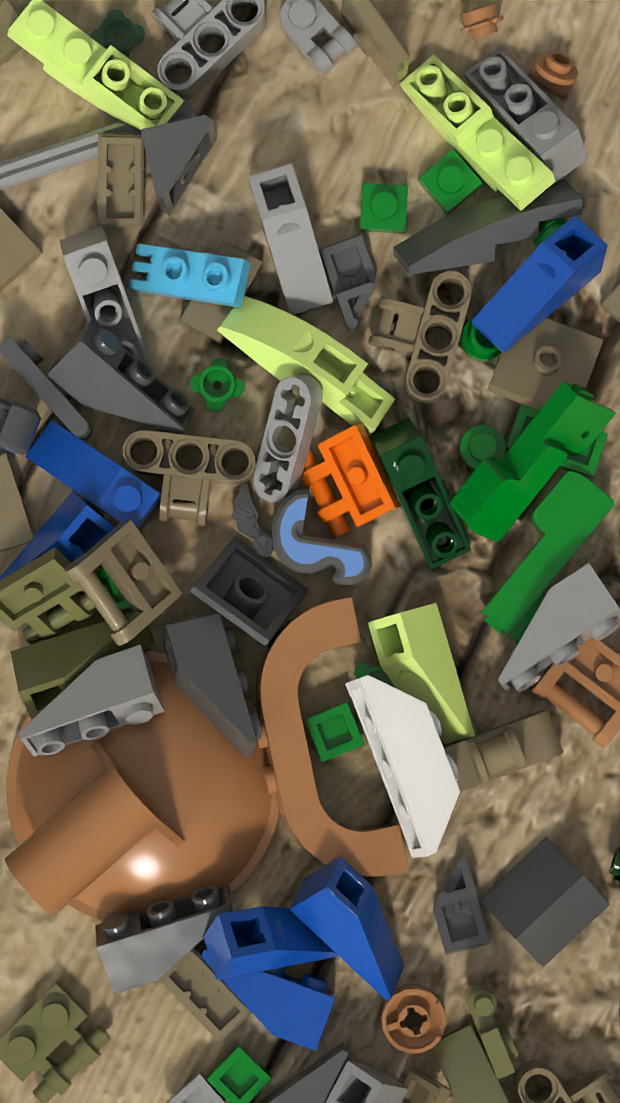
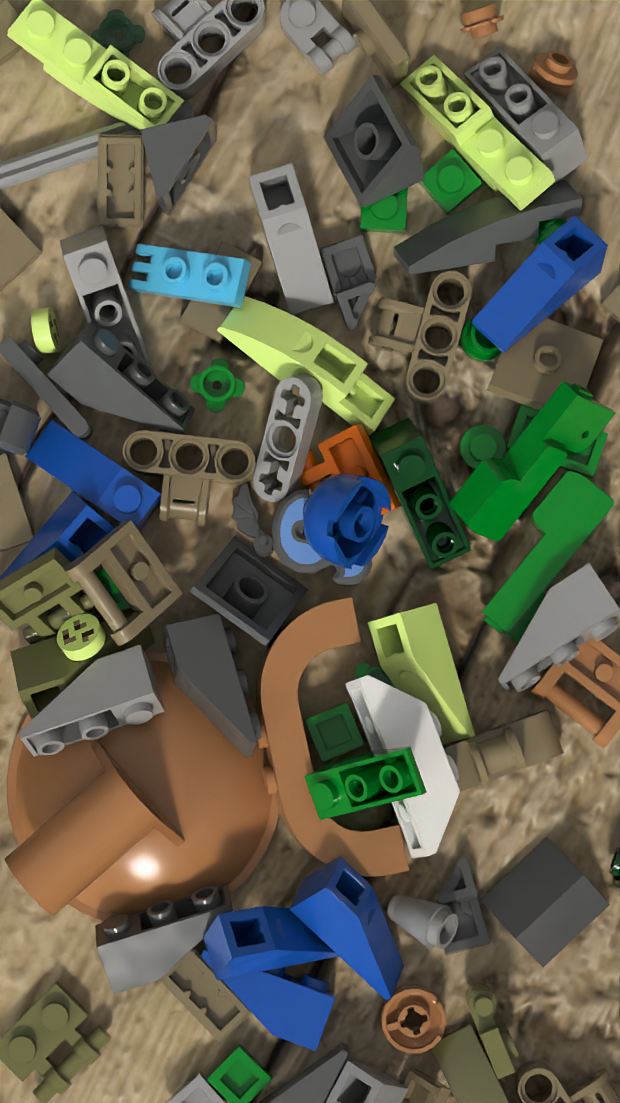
(45, 330): none -> yellowish green tile
(81, 637): none -> yellowish green tile
(345, 519): none -> blue cylinder
(365, 781): none -> green slope
(374, 146): none -> dark grey slope
(425, 920): none -> light grey cone

